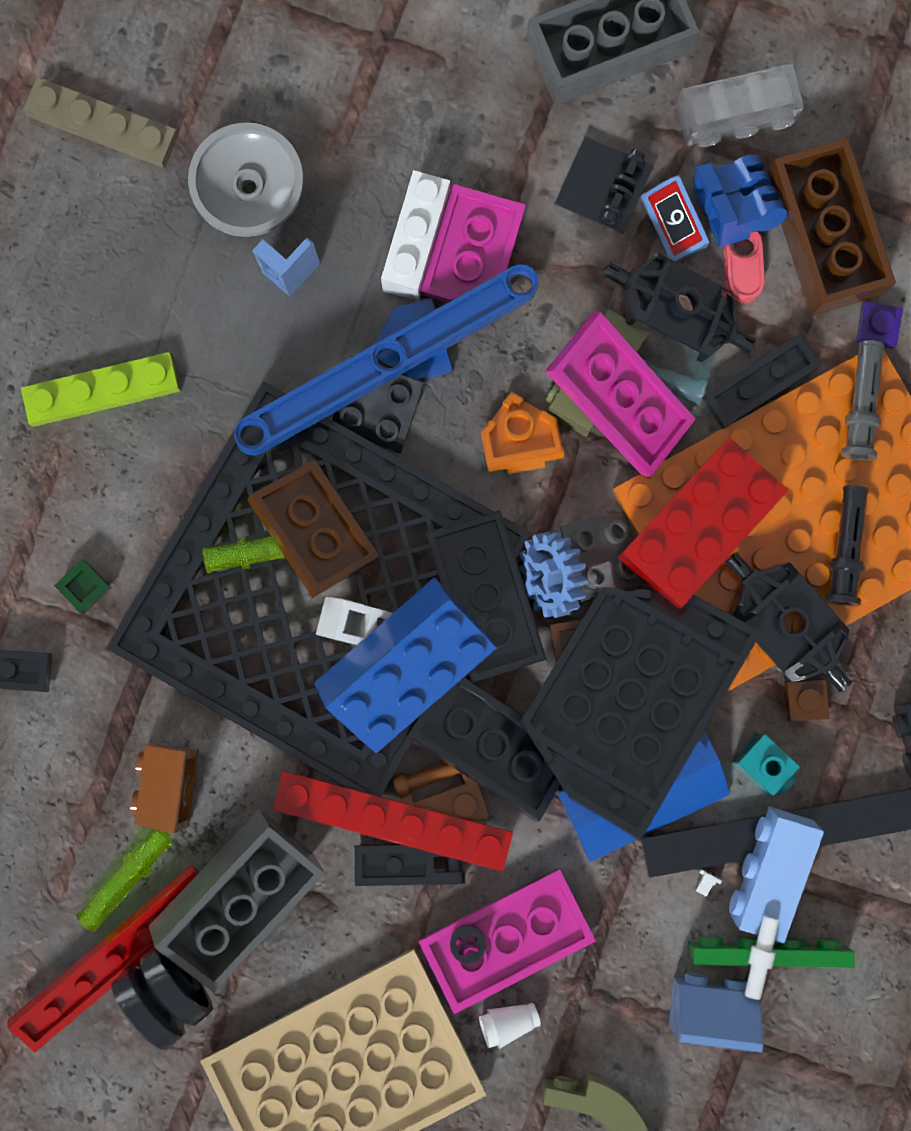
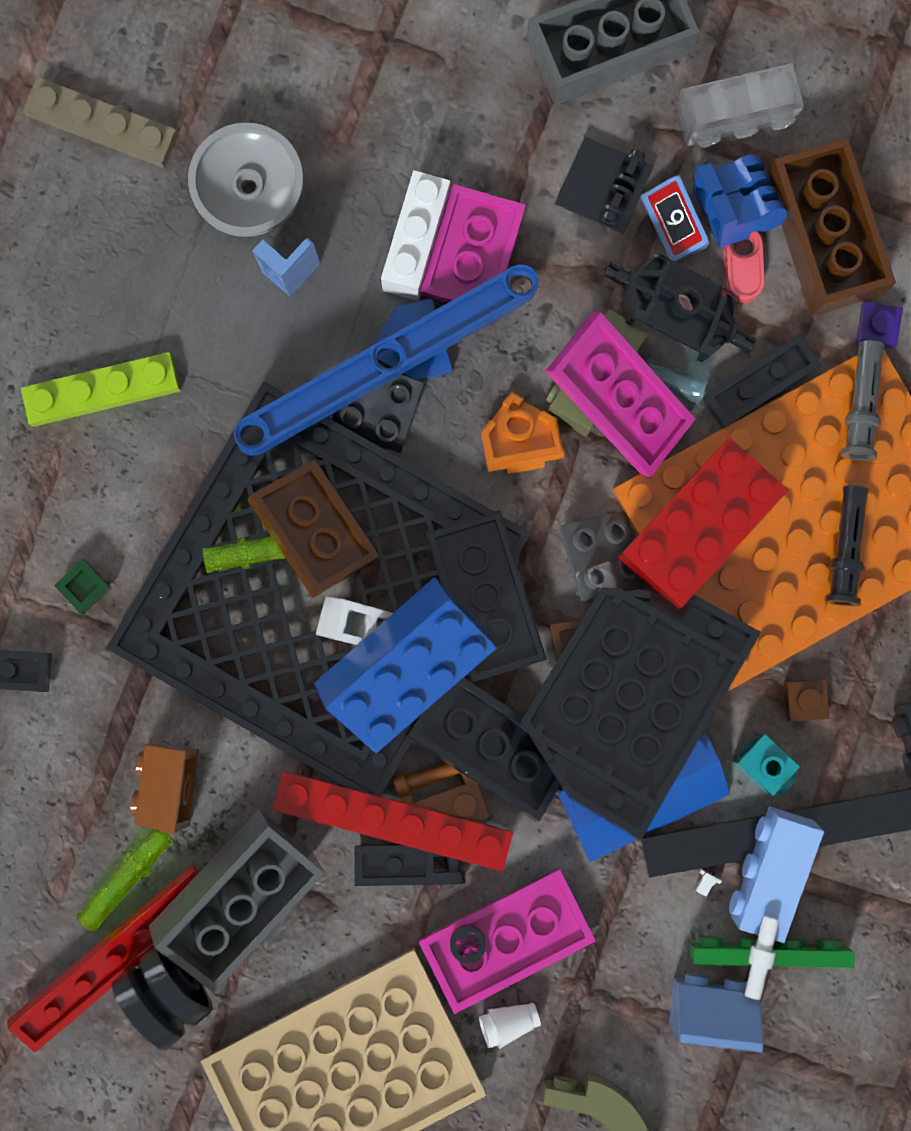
(552, 574): medium blue gear -> none
(763, 603): black plate -> none

